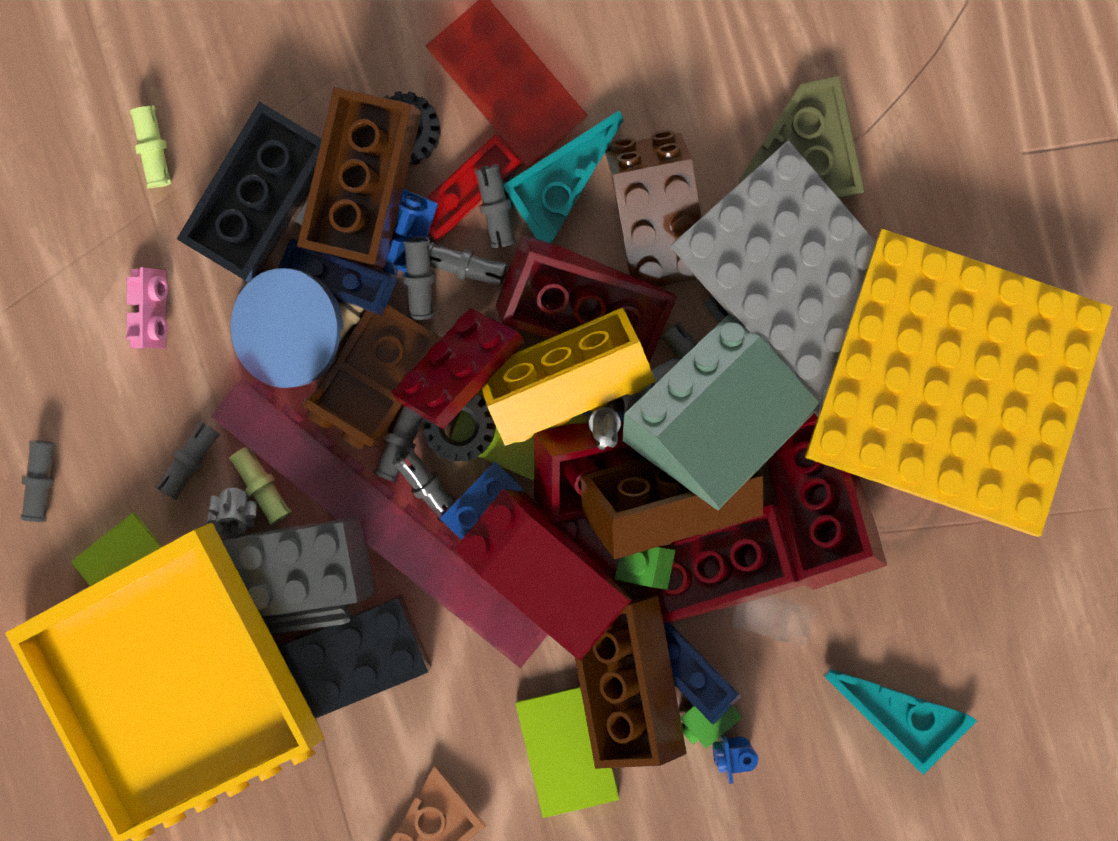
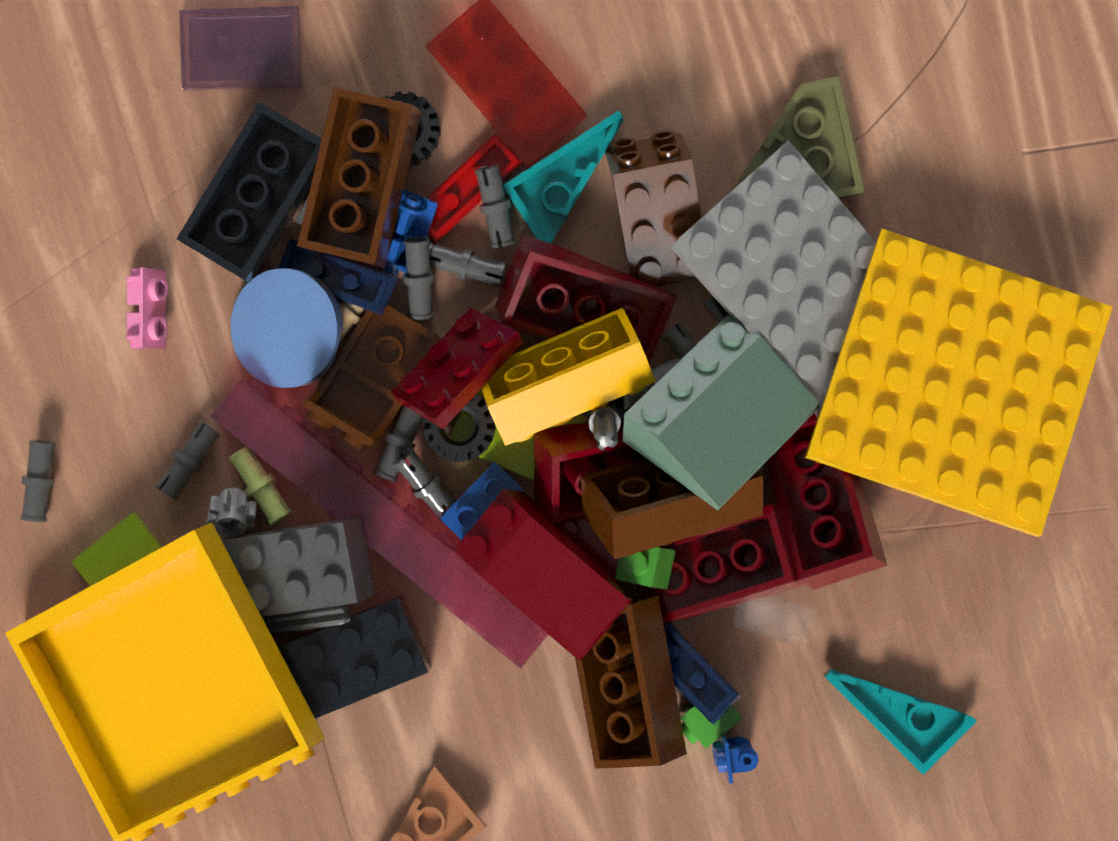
(150, 147): yellowish green pin -> none
(240, 48): none -> clear purple tile
(562, 753): lime tile -> none

